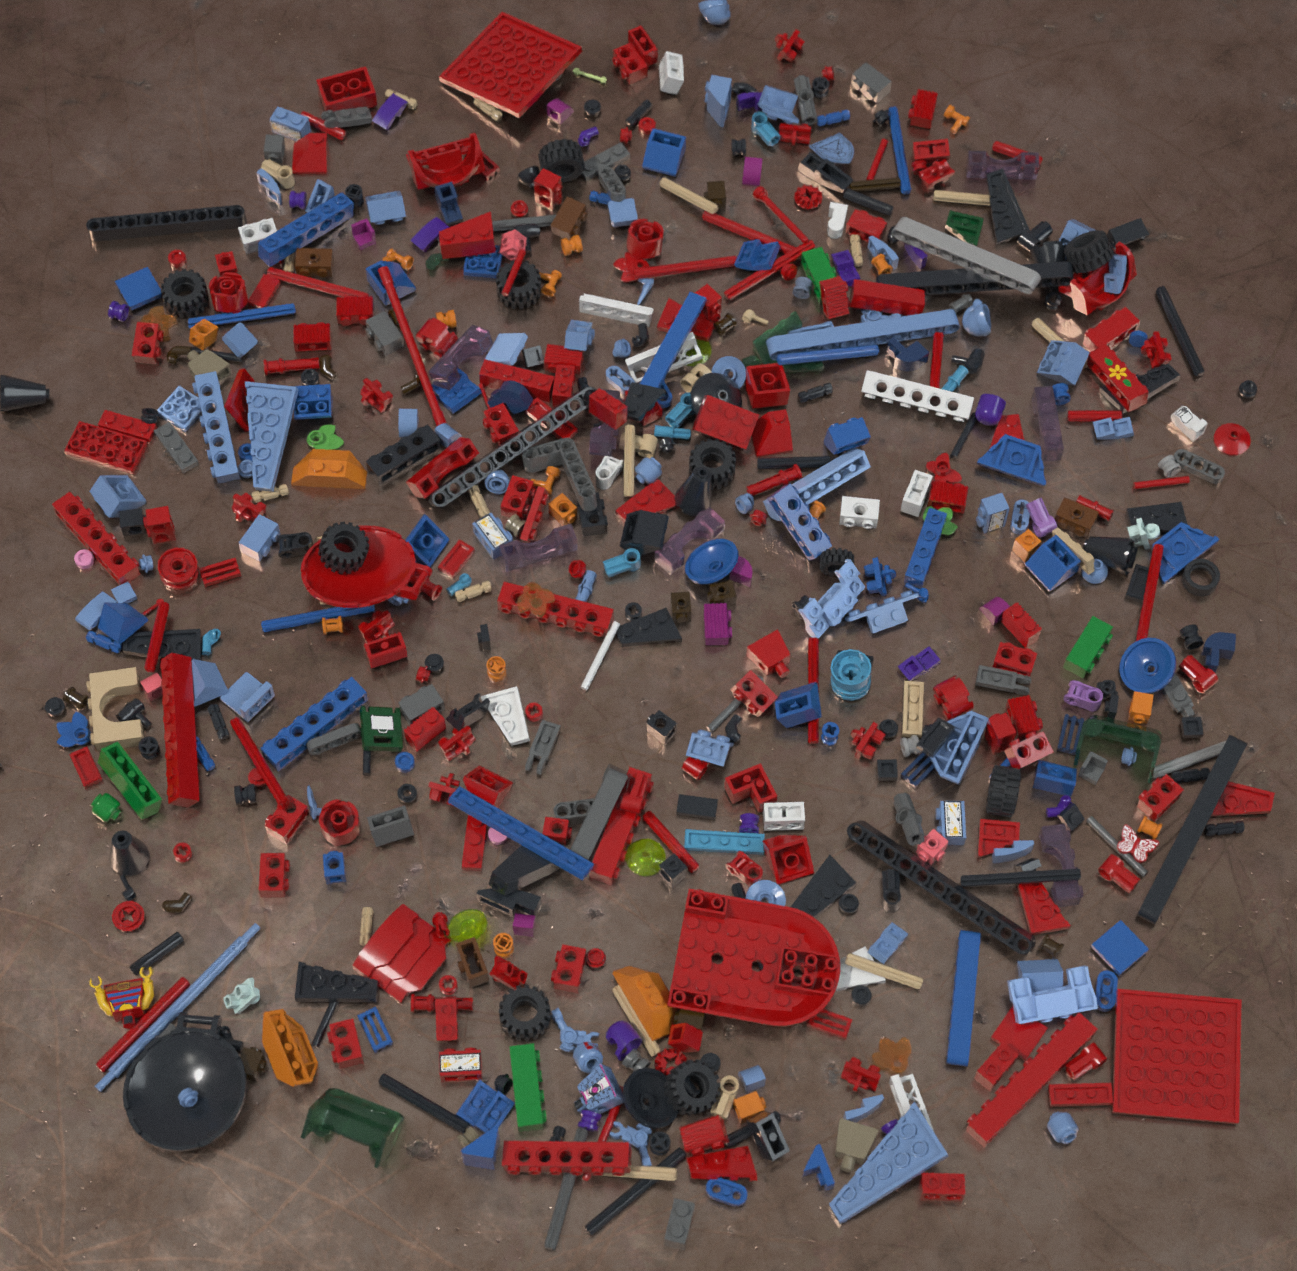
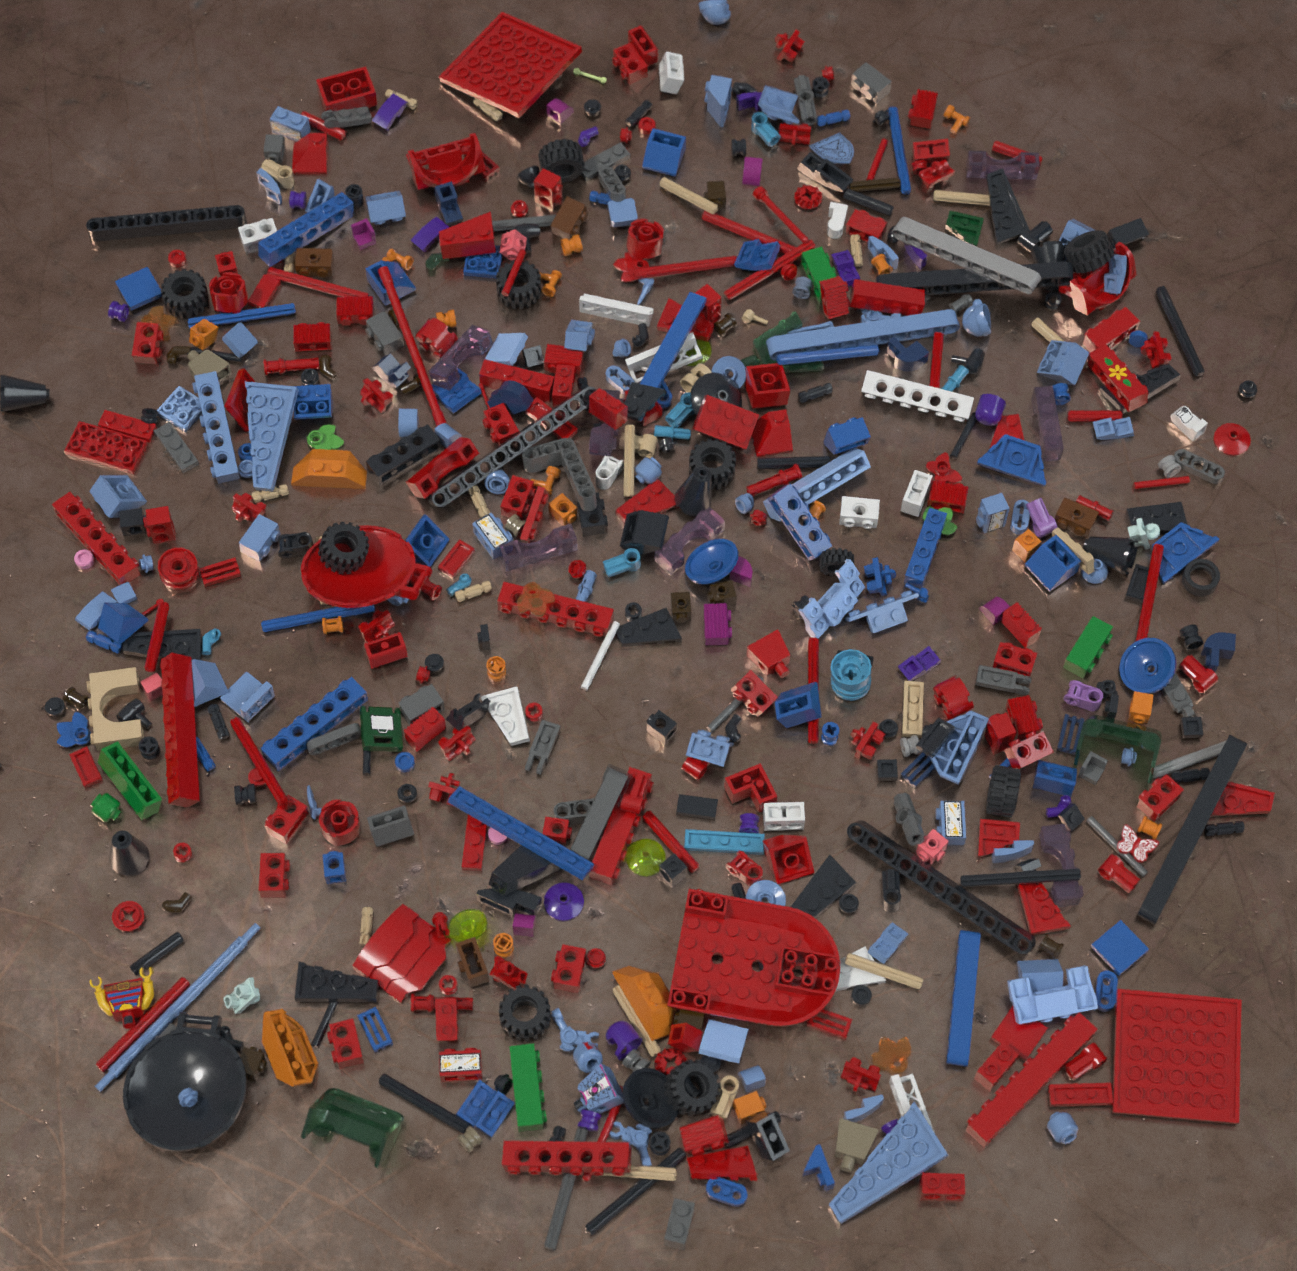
(129, 893): black hand -> none
(391, 370): none -> brick
(482, 1151): blue slope -> none
(487, 785): red slope -> none
(563, 910): none -> dark purple dish
(723, 1041): none -> light blue tile

